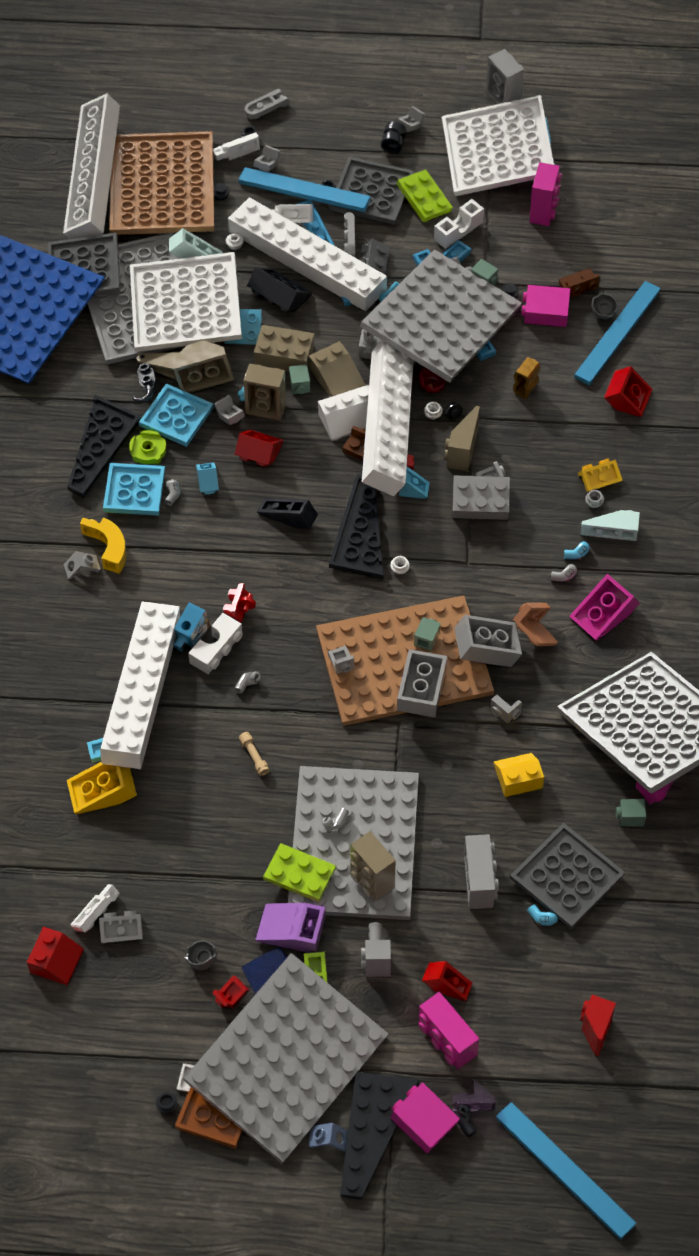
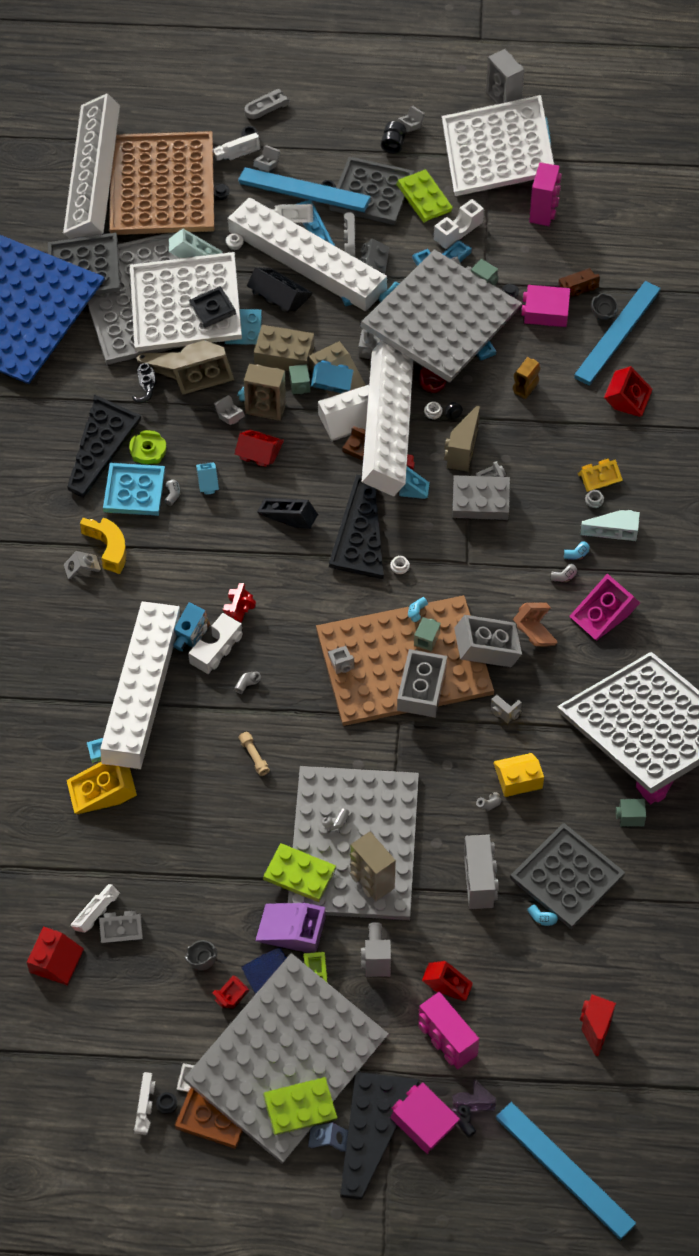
(144, 1106): none -> white hinge
(176, 415): medium azure plate -> none
(212, 307): none -> black plate
(299, 1106): none -> lime plate
(332, 377): none -> dark azure brick
(415, 608): none -> medium azure arm
(487, 805): none -> light grey arm

